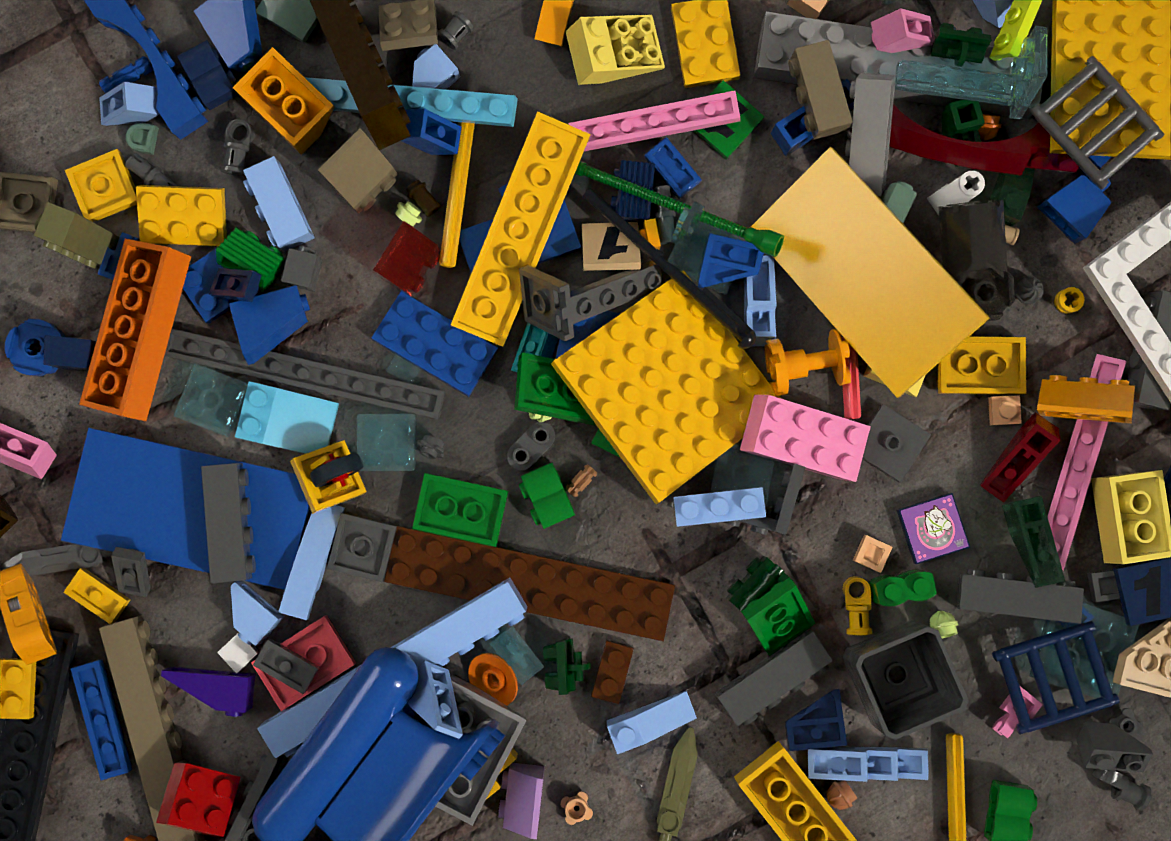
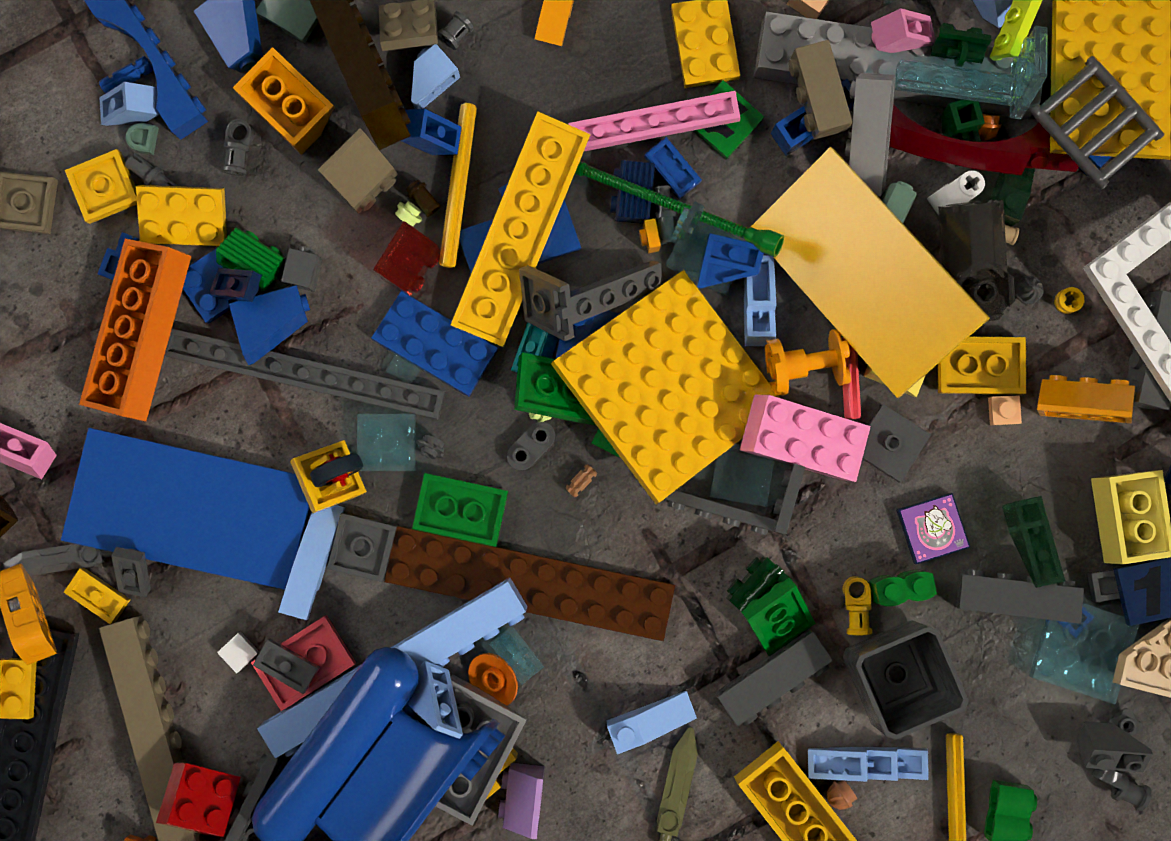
(18, 346): blue plate -> none
(68, 352): dark blue slope -> none
(74, 235): olive brick -> none
(101, 719): blue plate -> none
(208, 74): dark blue brick -> none
(211, 400): clear light blue plate -> none
(216, 688): dark purple slope -> none
(227, 522): dark grey brick -> none
(252, 614): light blue slope -> none
(277, 204): light blue brick -> none
(286, 419): medium azure slope -> none
(449, 104): medium azure plate -> none
(547, 495): green brick -> none
(569, 666): dark green hips -> none
(572, 815): light nougat plate -> none
(608, 248): tan tile -> none
(612, 672): reddish brown plate -> none
(613, 47): light yellow slope -> none
(703, 297): black bar -> none
(719, 507): light blue brick -> none
(817, 725): dark blue wing -> none
(872, 553): light nougat plate -> none
(944, 623): yellowish green plate -> none
(1006, 724): bright pink plate -> none
(1021, 456): dark red slope -> none
(1053, 715): dark blue bar -> none
(1076, 208): blue torso -> none
(1079, 465): bright pink plate -> none

